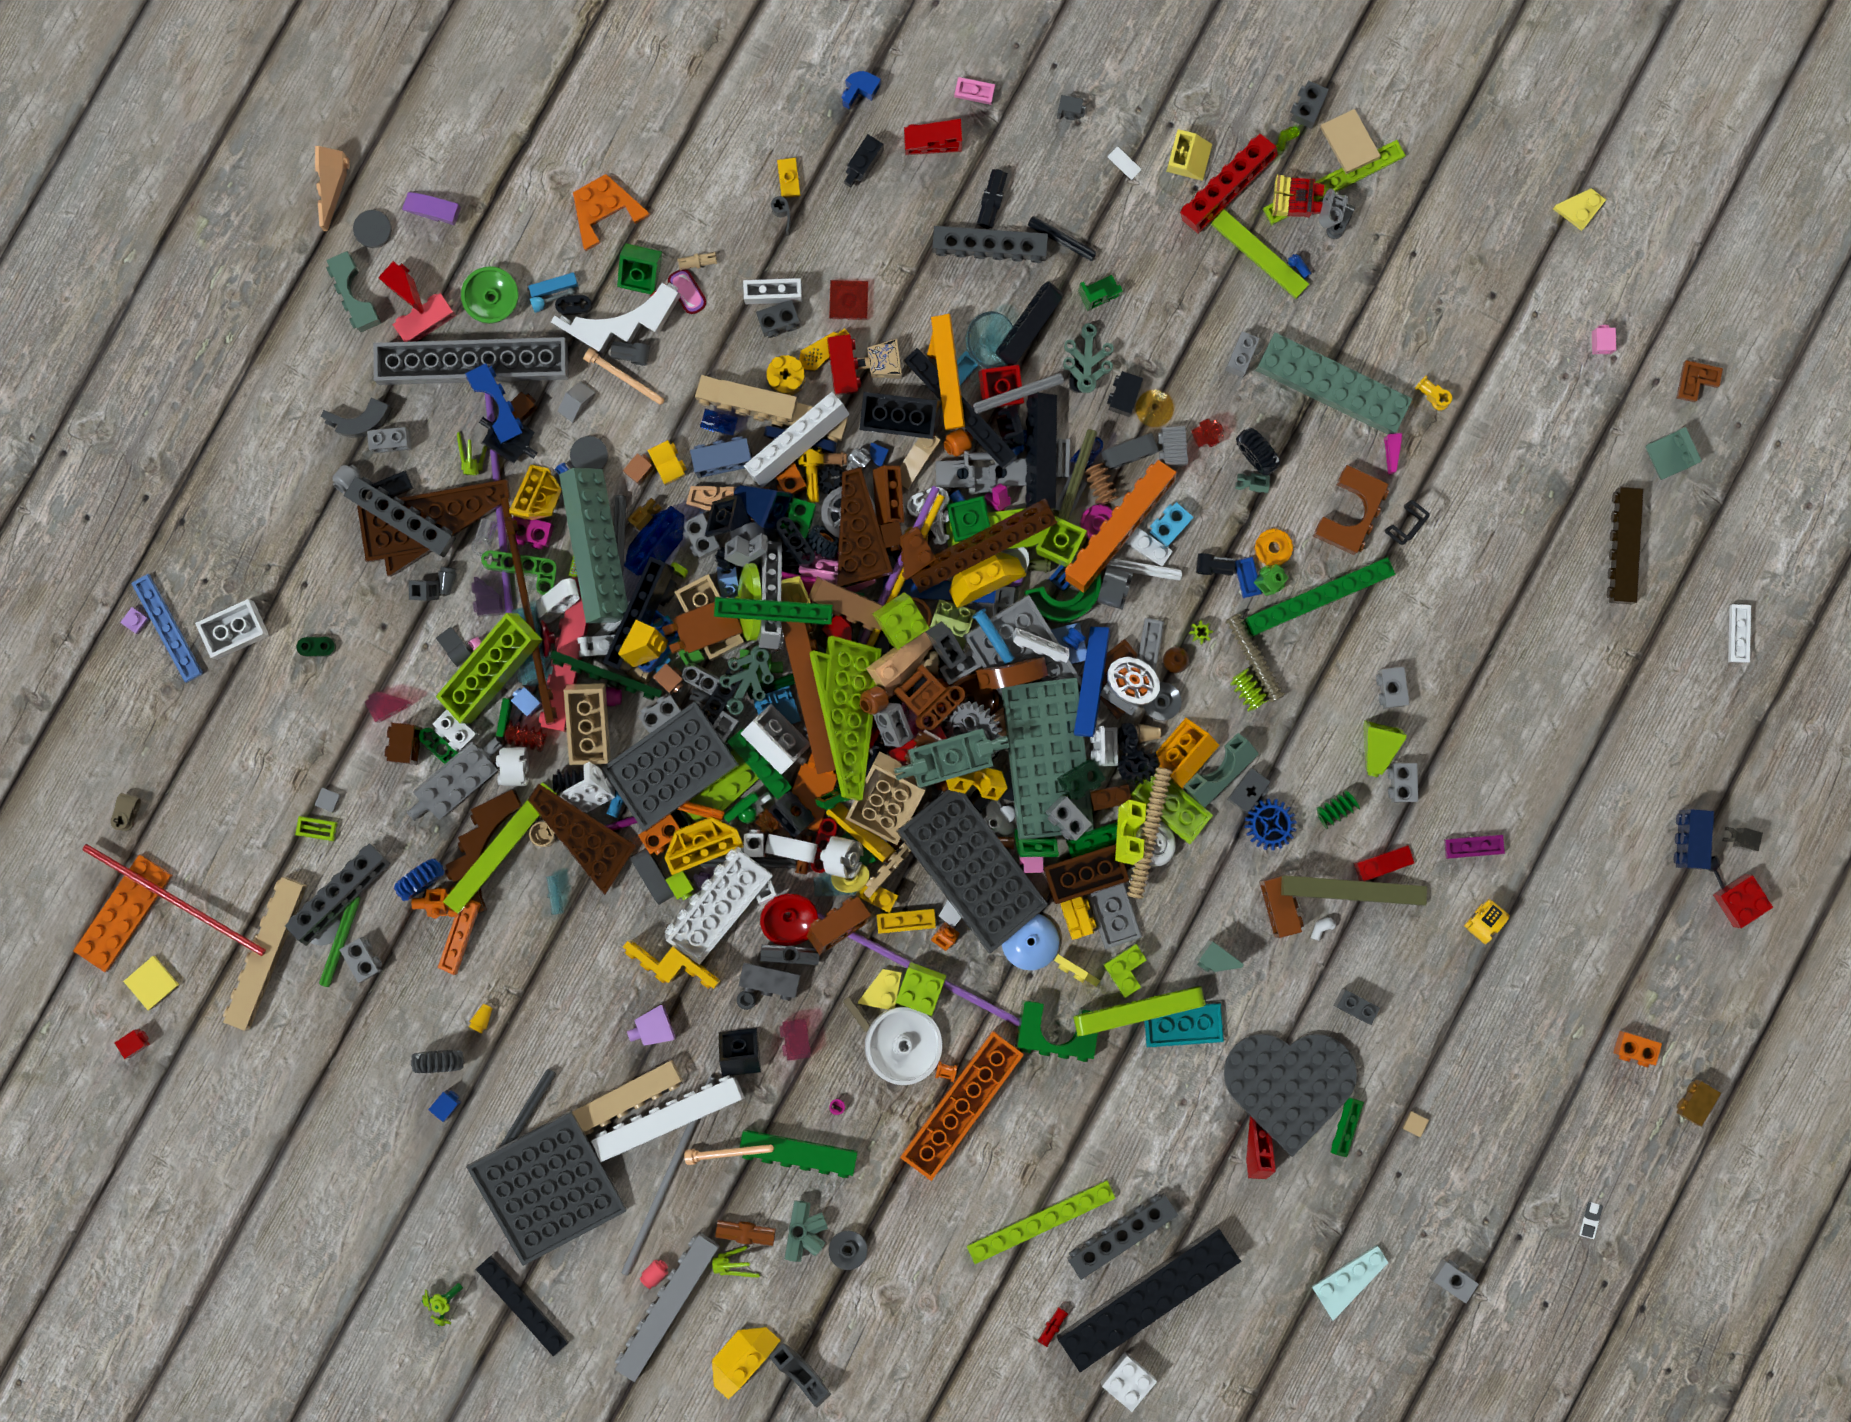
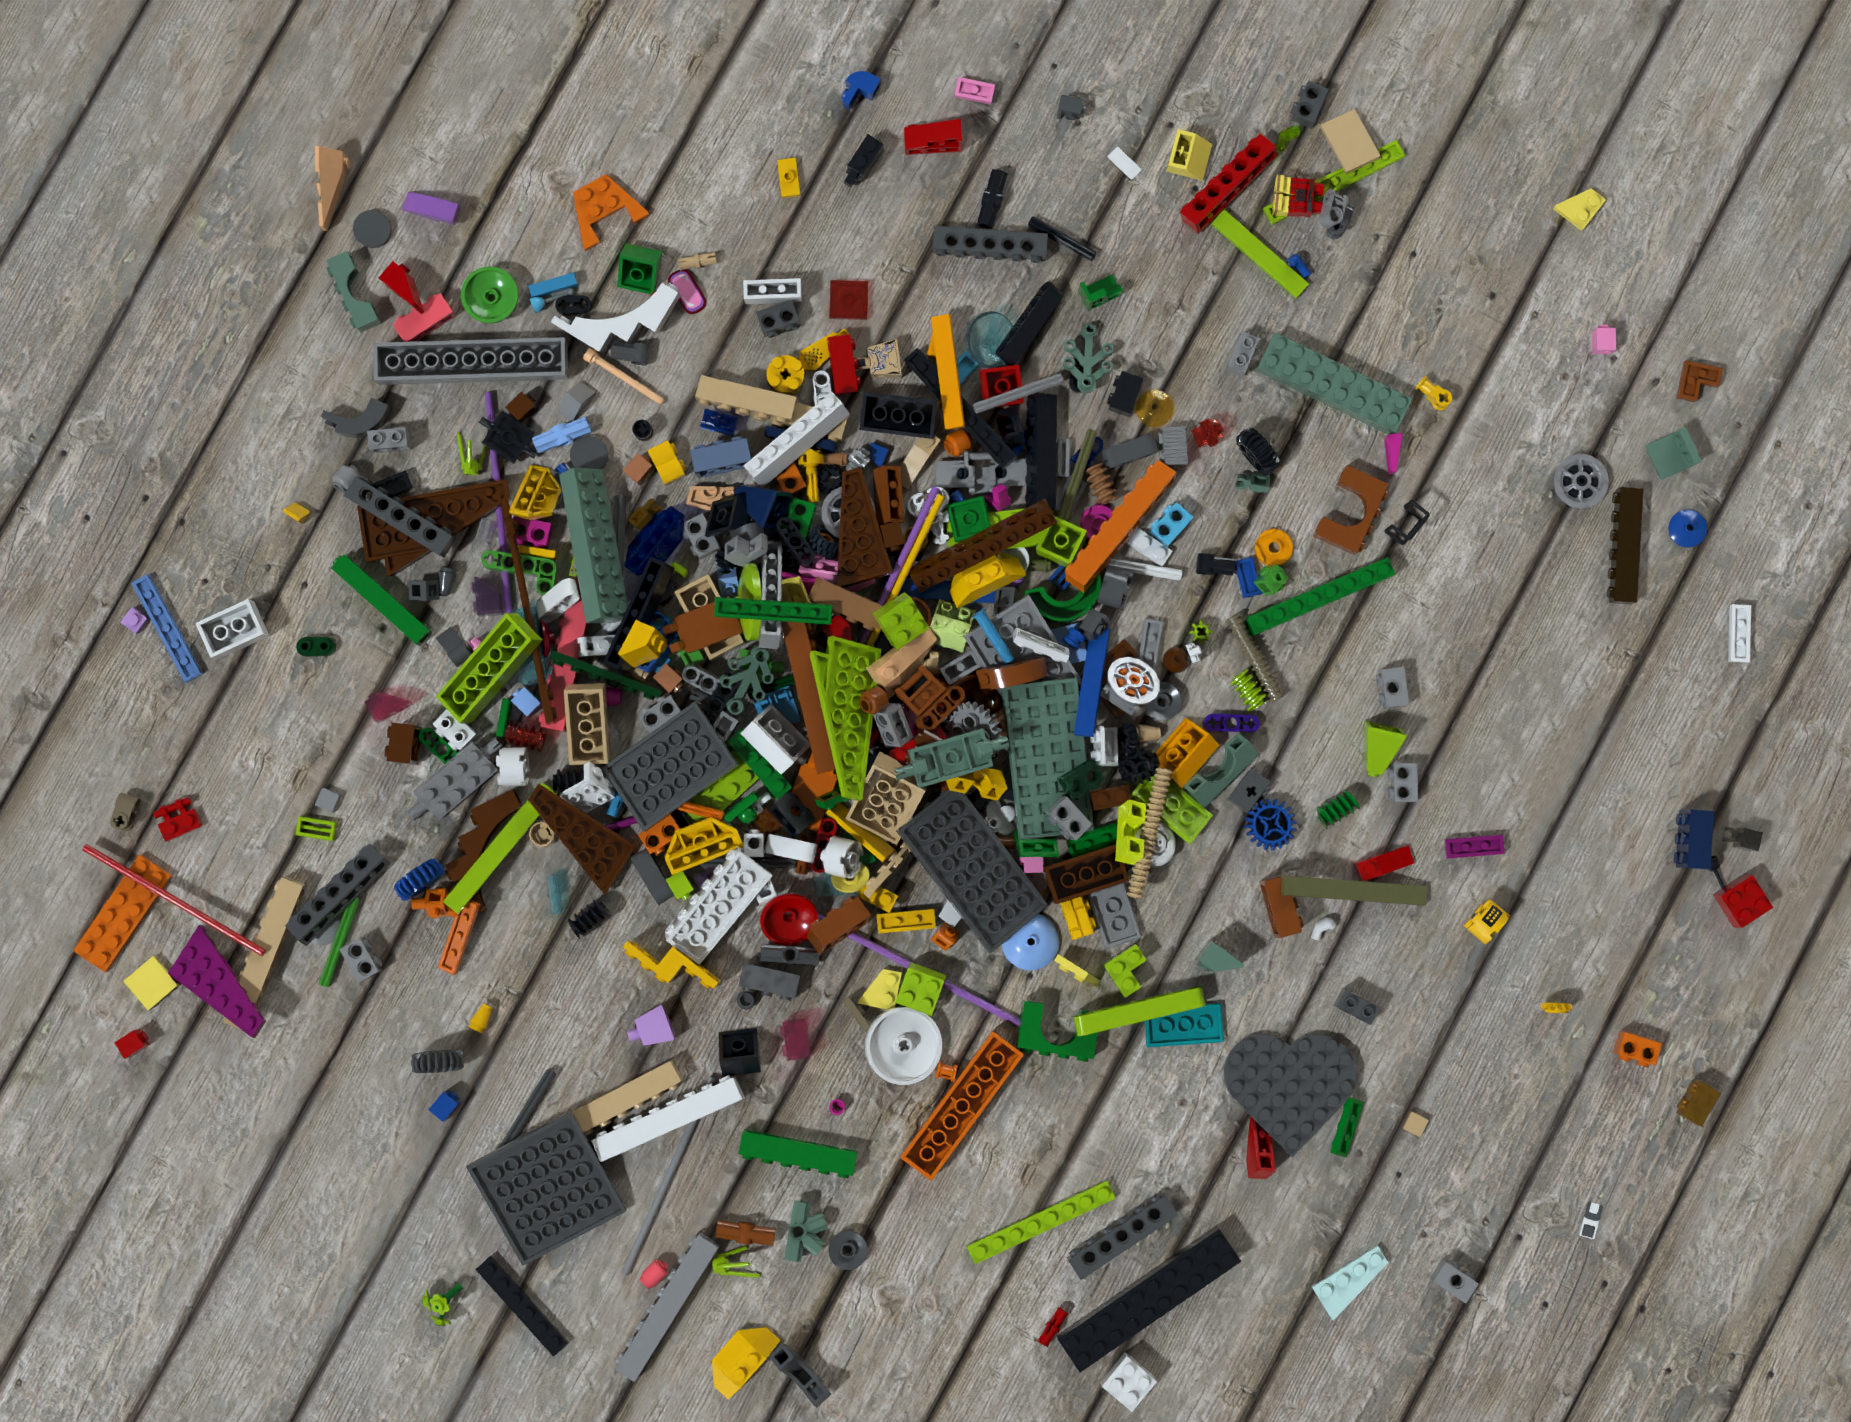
(178, 825): none -> red plate
(213, 980): none -> magenta wing
(297, 512): none -> yellow slope
(381, 599): none -> green brick
(482, 380): blue arch -> none
(538, 552): none -> yellow tile
(561, 435): none -> light blue piece
(589, 918): none -> black piece
(642, 430): none -> black wheel
(693, 1156): light nougat piece -> none
(783, 212): dark grey panel -> none
(821, 391): none -> white piece
(915, 552): dark orange wing -> none
(946, 645): dark grey brick -> none
(1094, 624): none -> dark grey brick
(1194, 652): none -> white hinge
(1245, 728): none -> dark purple beam
(1554, 1007): none -> yellow gear
(1581, 481): none -> flat silver piece
(1679, 532): none -> blue dish

